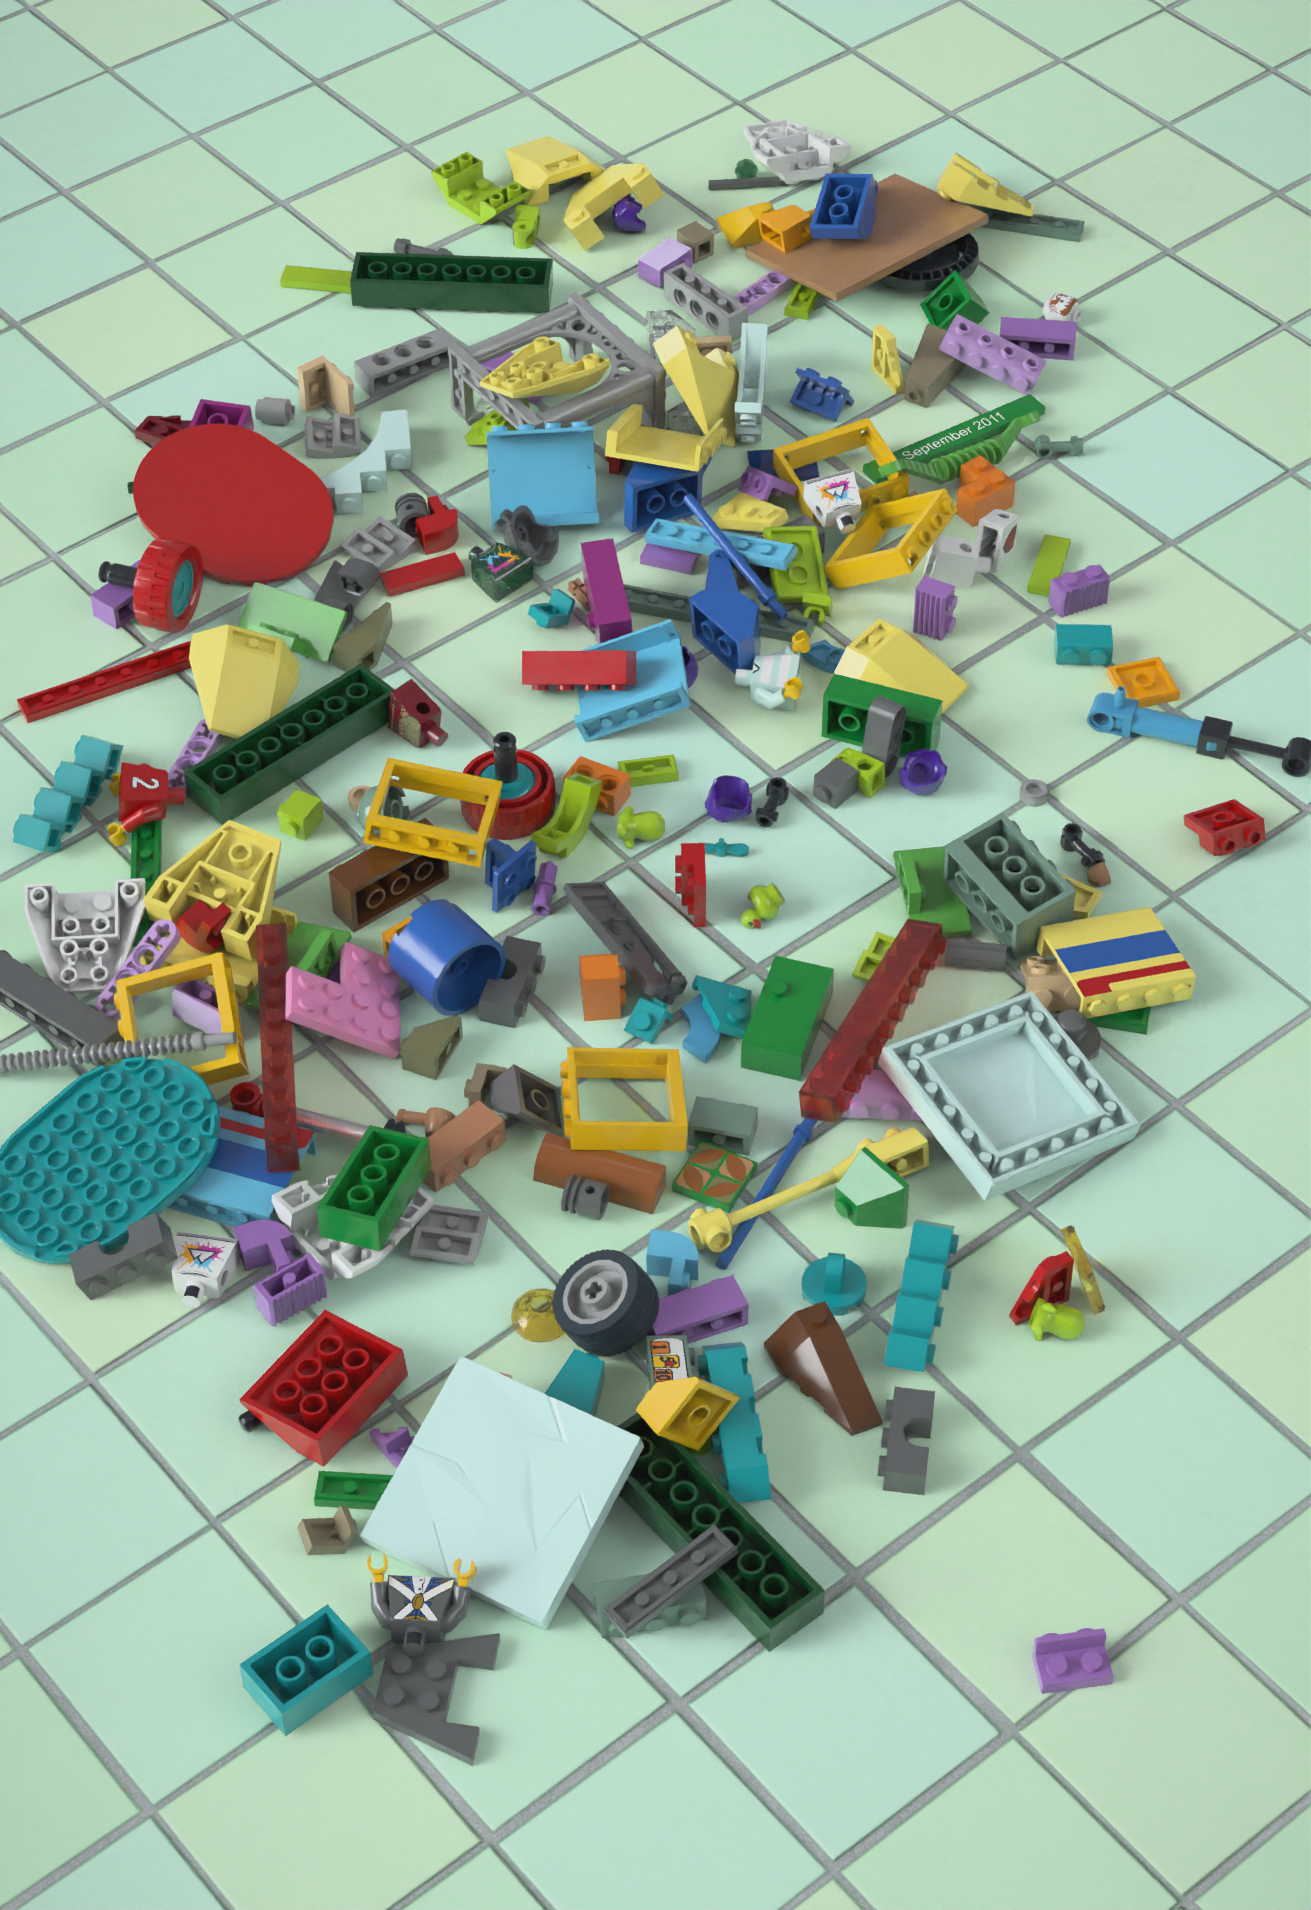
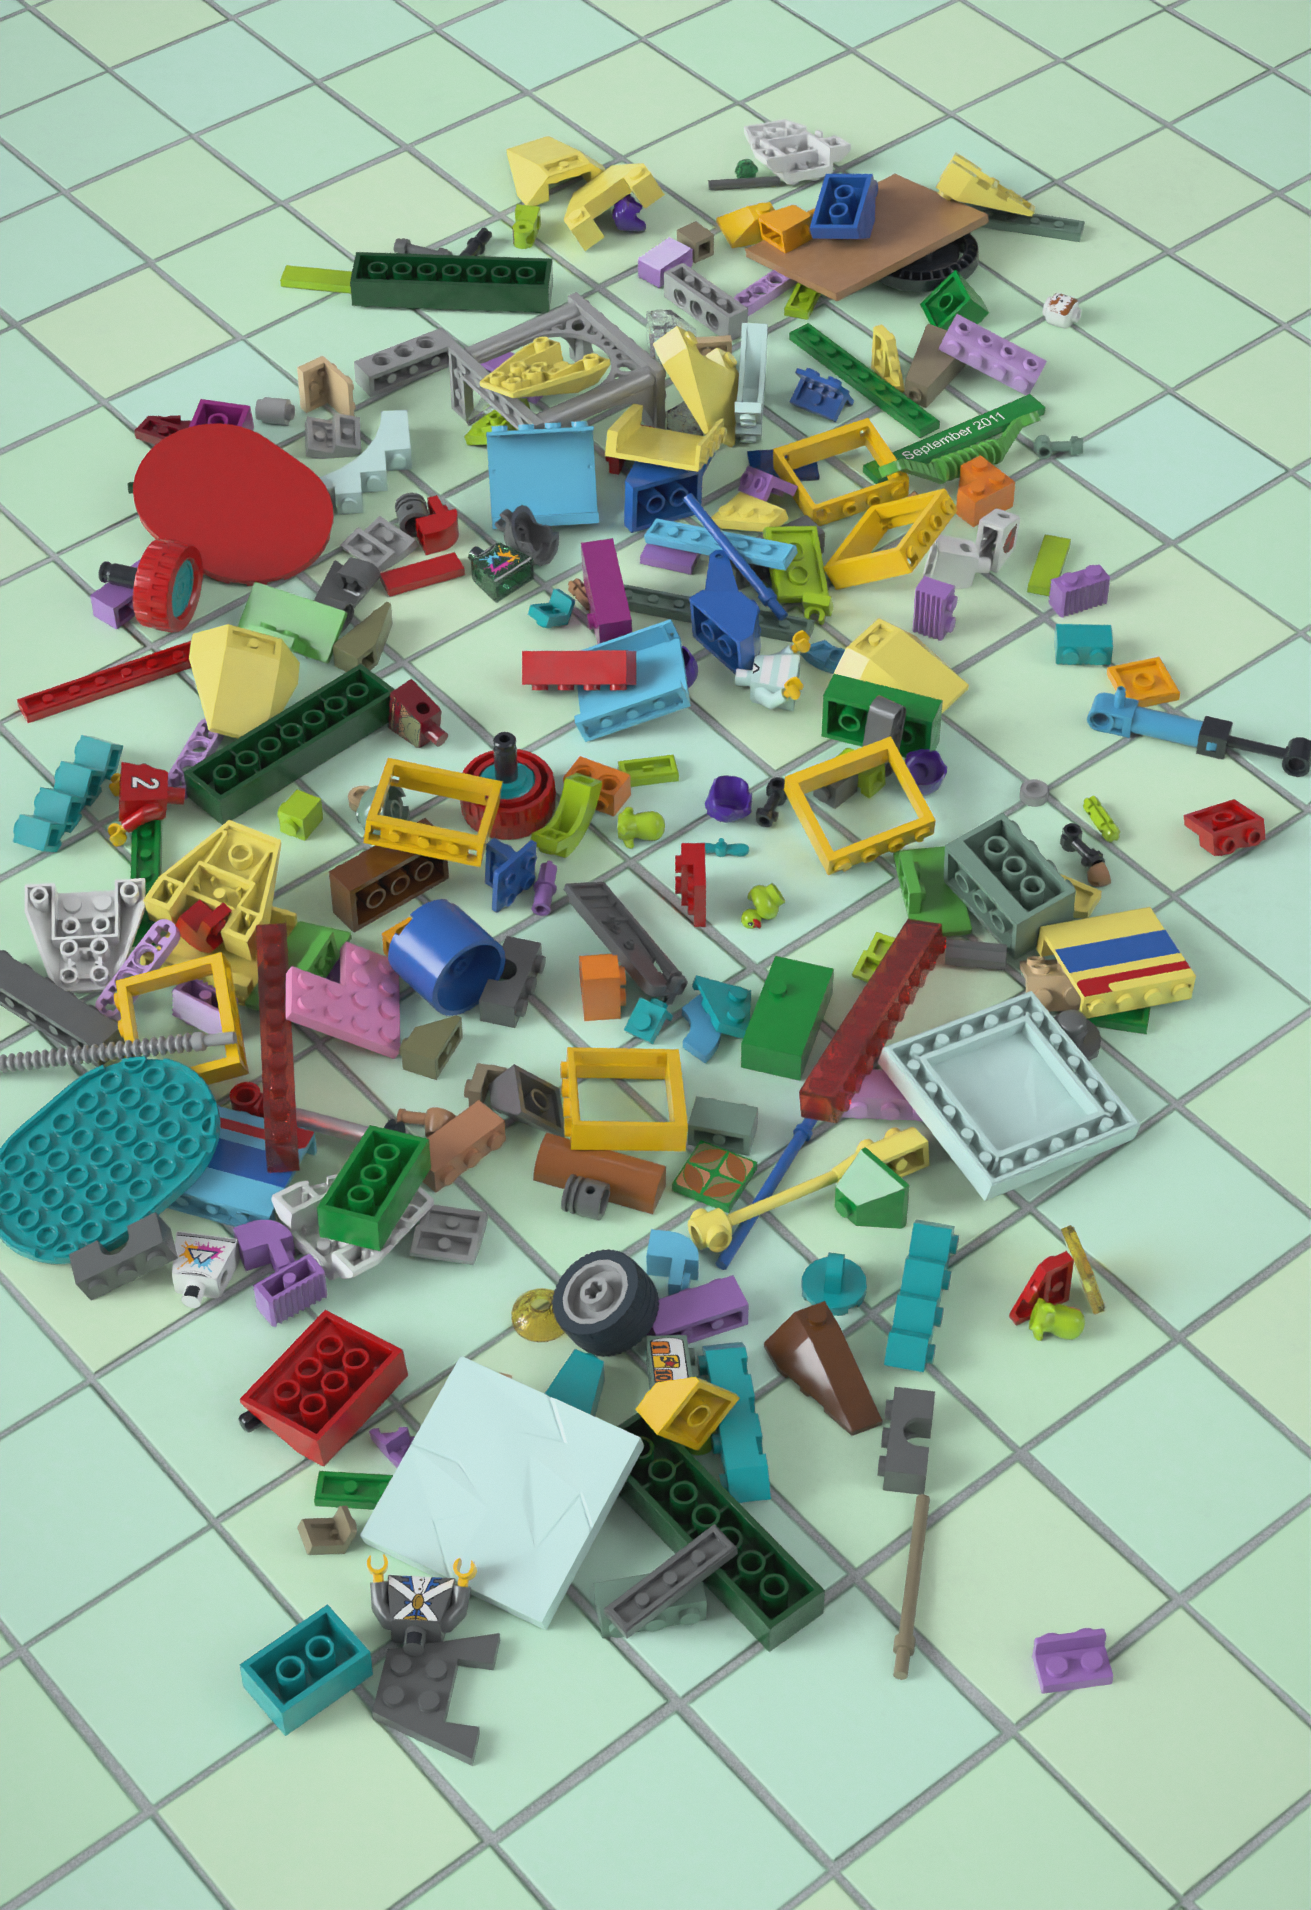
(472, 194): lime slope -> none
(477, 244): none -> black axle
(834, 500): white torso -> none
(843, 767): none -> yellow window
(864, 380): none -> green tile
(905, 1641): none -> dark tan bar
(1041, 337): medium lavender brick -> none
(1101, 819): none -> lime axle

